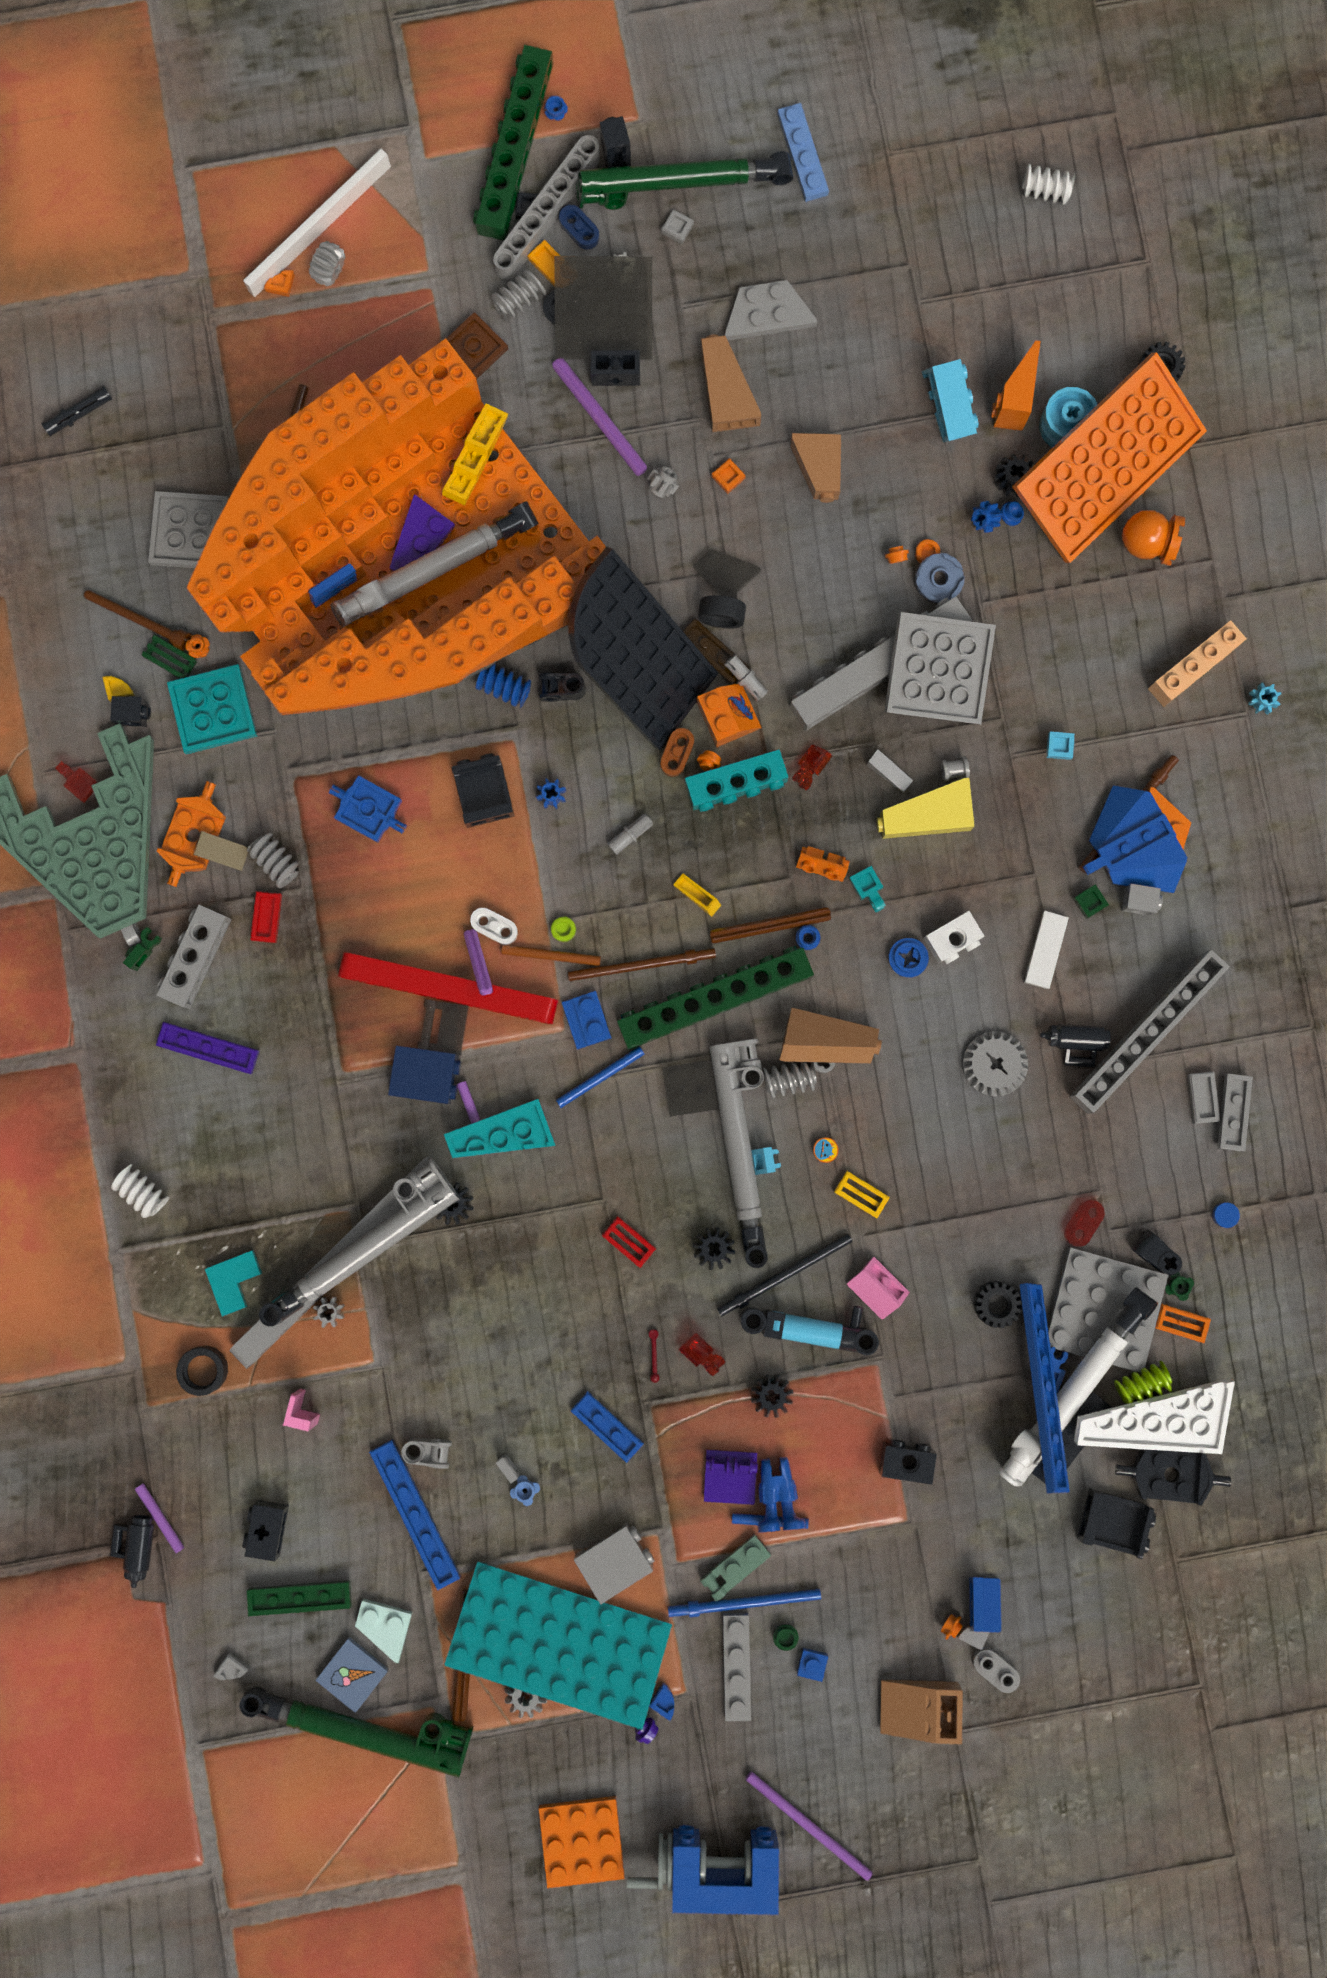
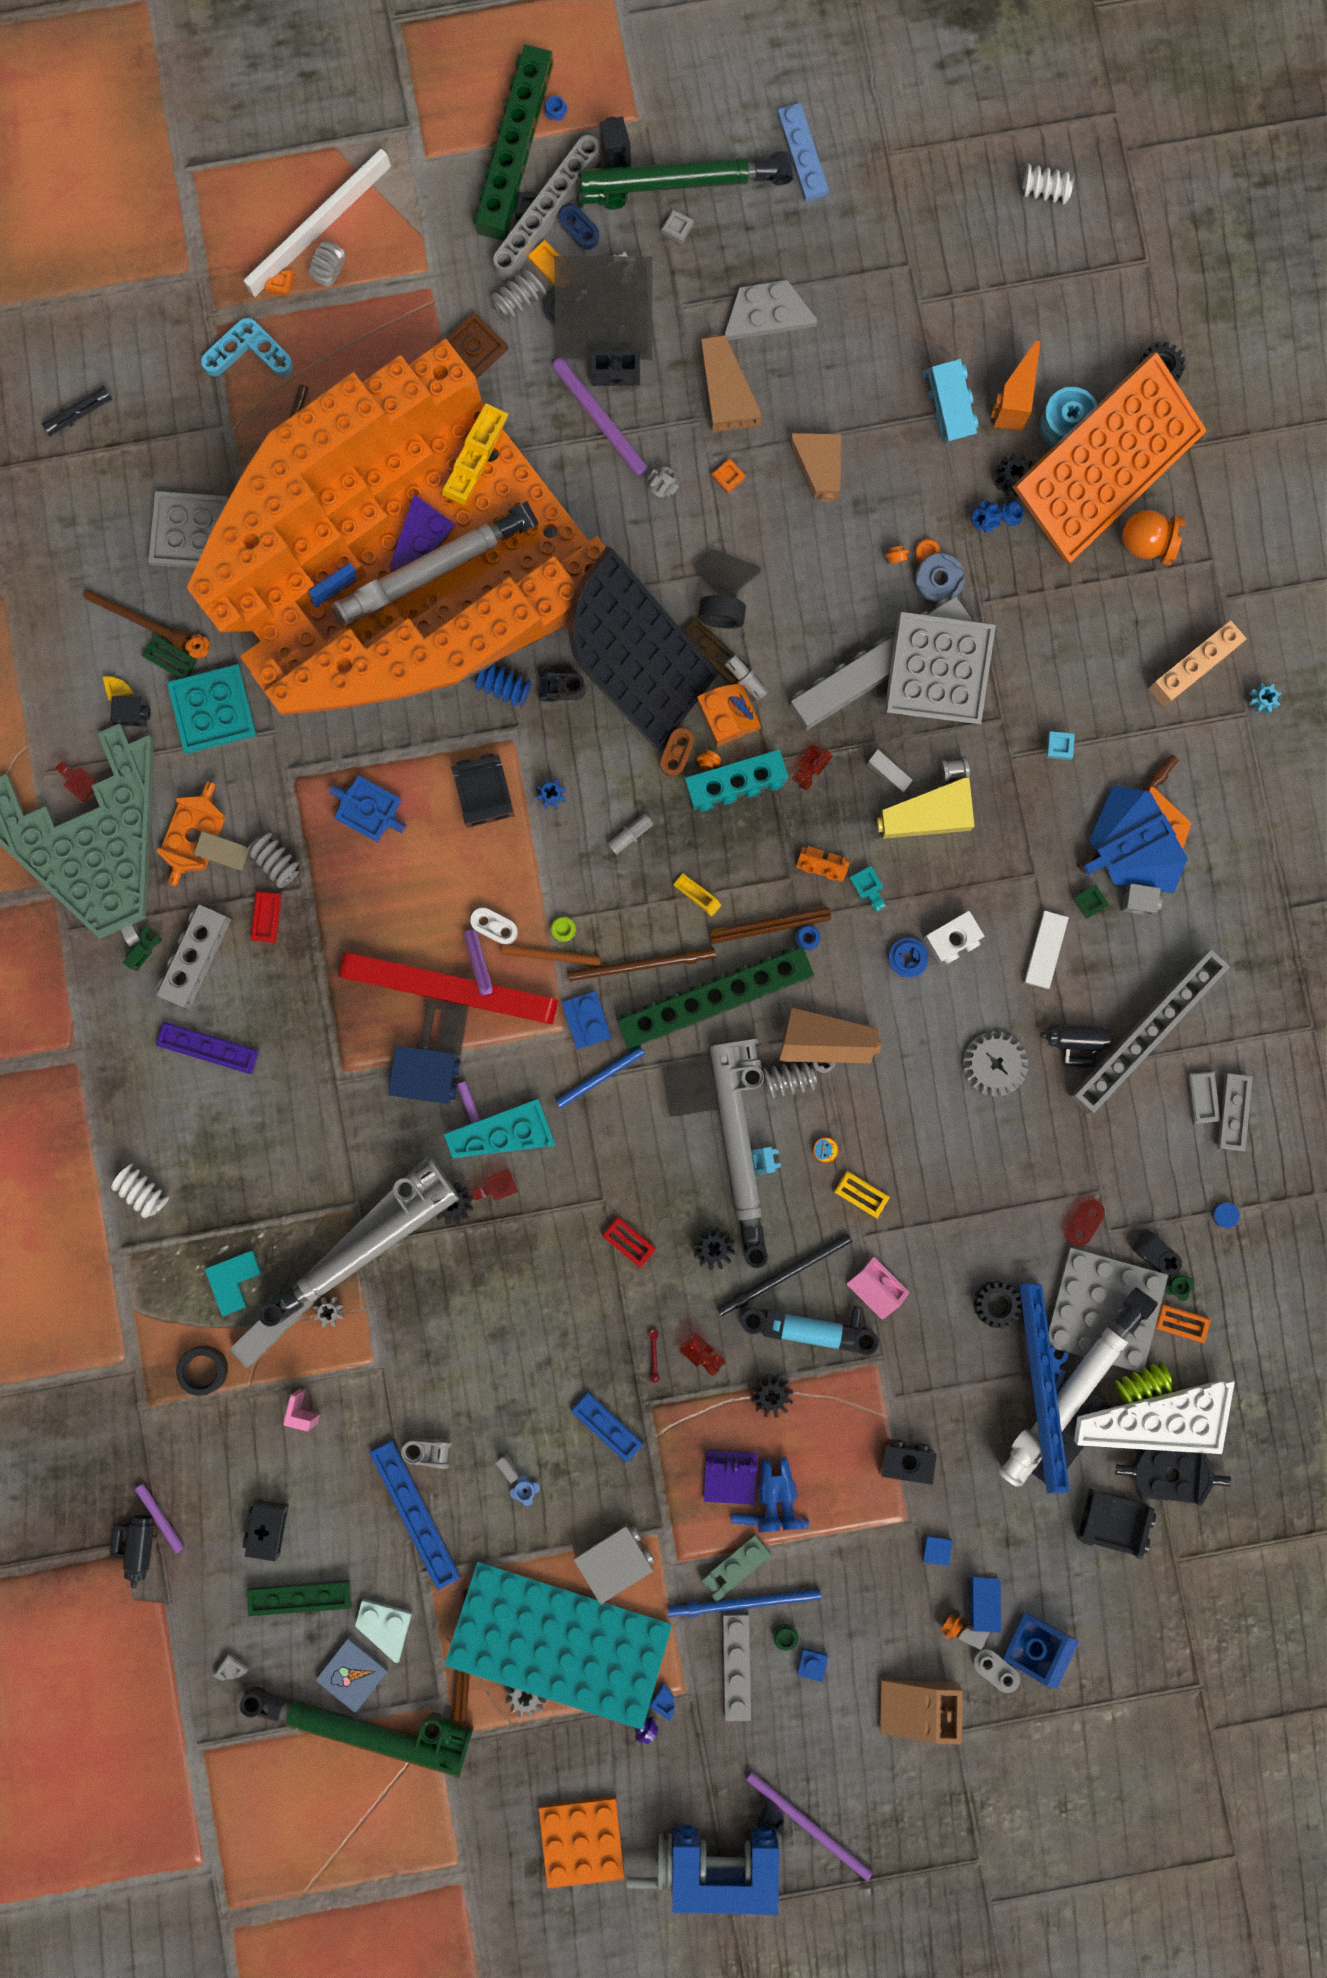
(251, 342): none -> medium azure beam
(499, 1186): none -> clear red plate
(772, 1817): none -> black tile
(937, 1550): none -> blue tile
(1041, 1650): none -> blue slope

